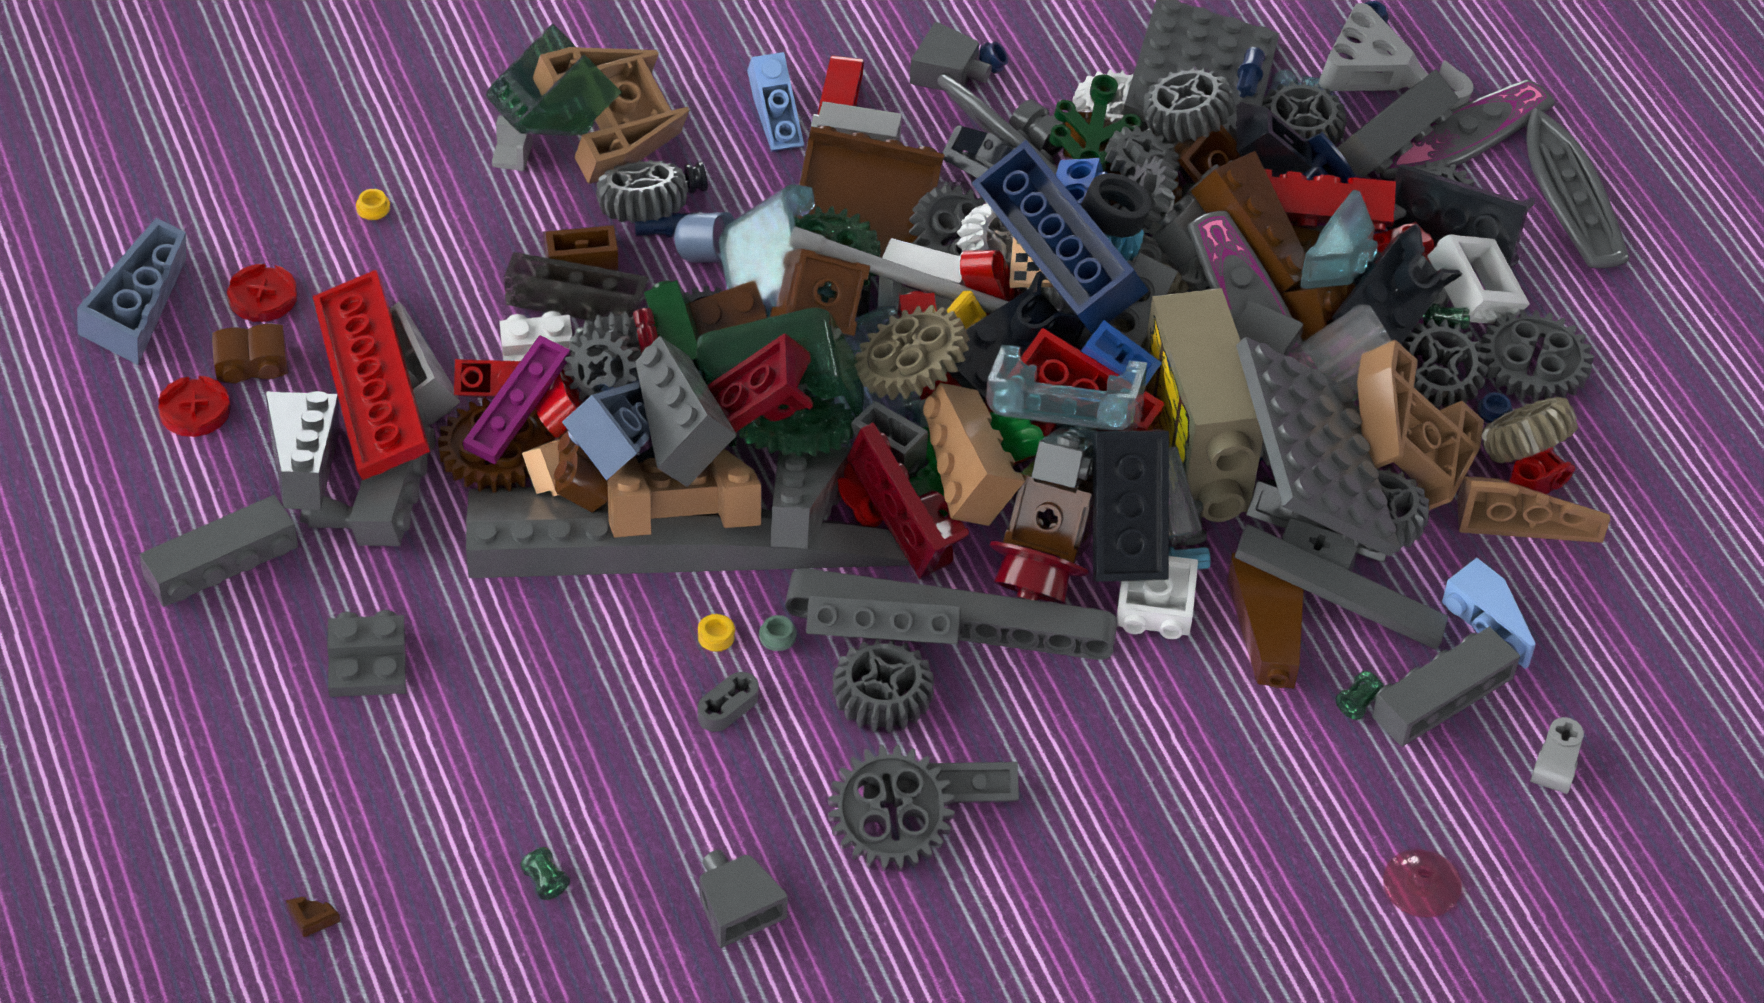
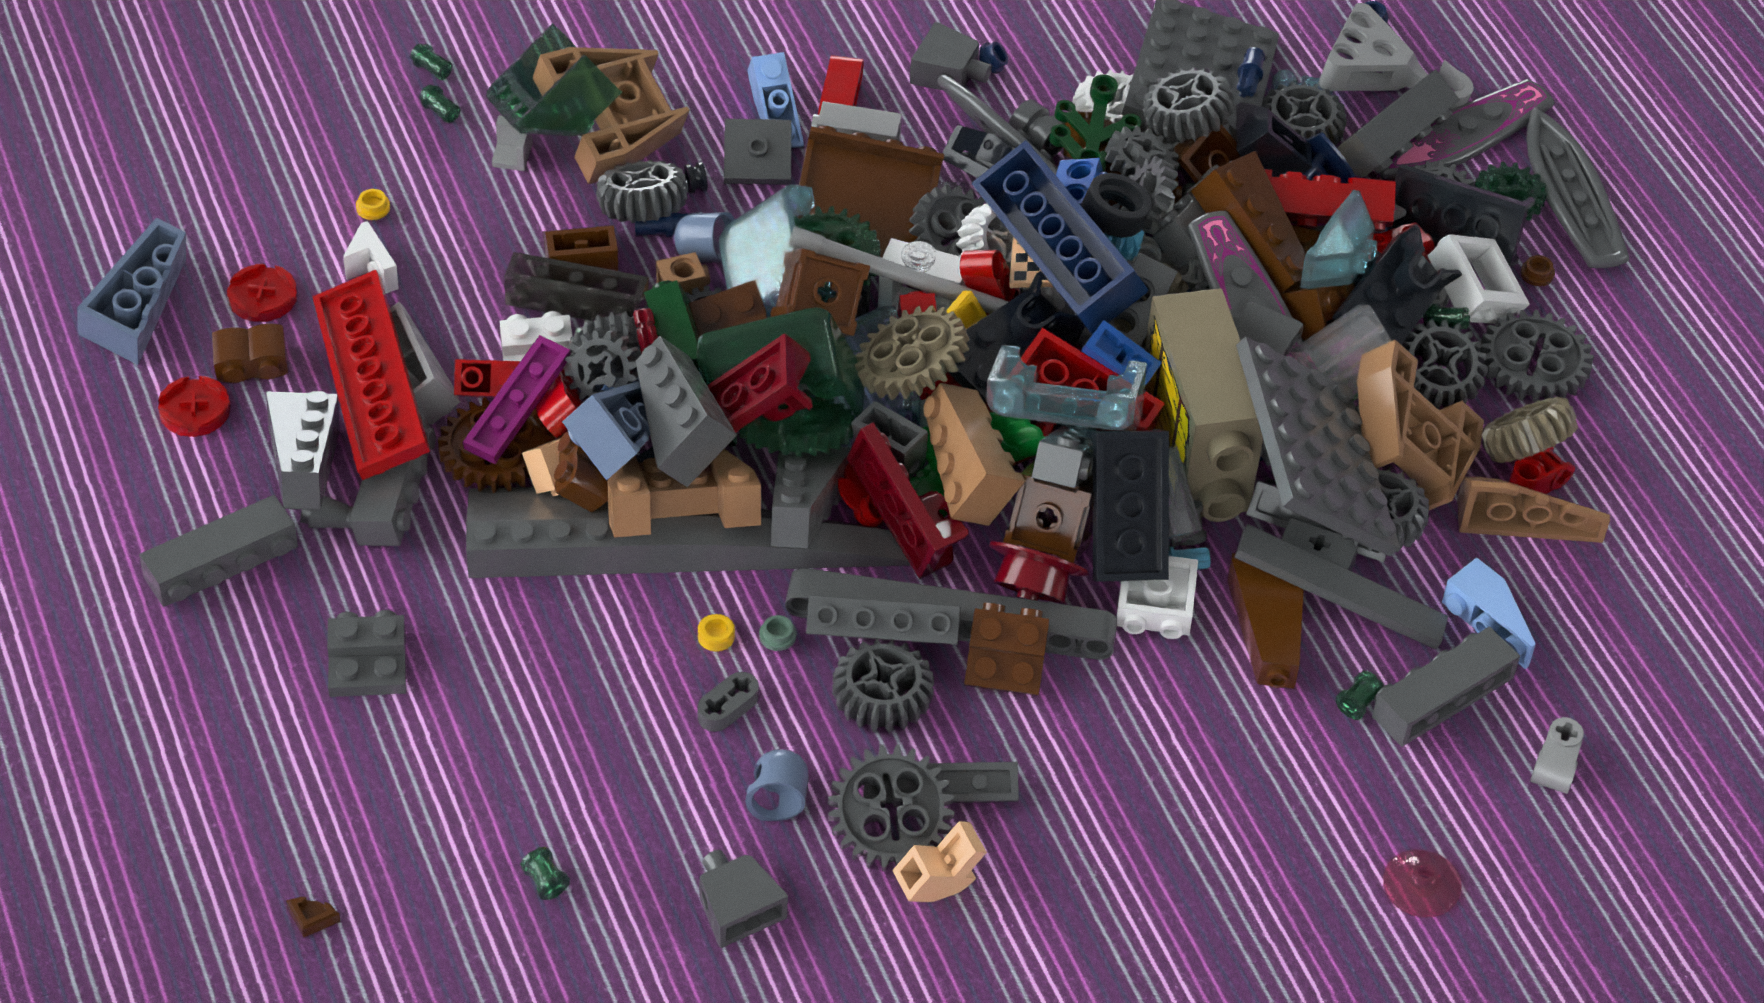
(369, 254): none -> white slope
(425, 57): none -> clear green pin
(434, 99): none -> clear green pin
(685, 270): none -> medium nougat brick
(757, 151): none -> dark grey plate
(787, 776): none -> sand blue helmet
(918, 256): none -> clear plate
(943, 870): none -> light nougat brick
(1007, 650): none -> reddish brown plate
(1493, 406): dark blue plate -> none
(1515, 184): none -> clear green gear
(1538, 271): none -> reddish brown plate

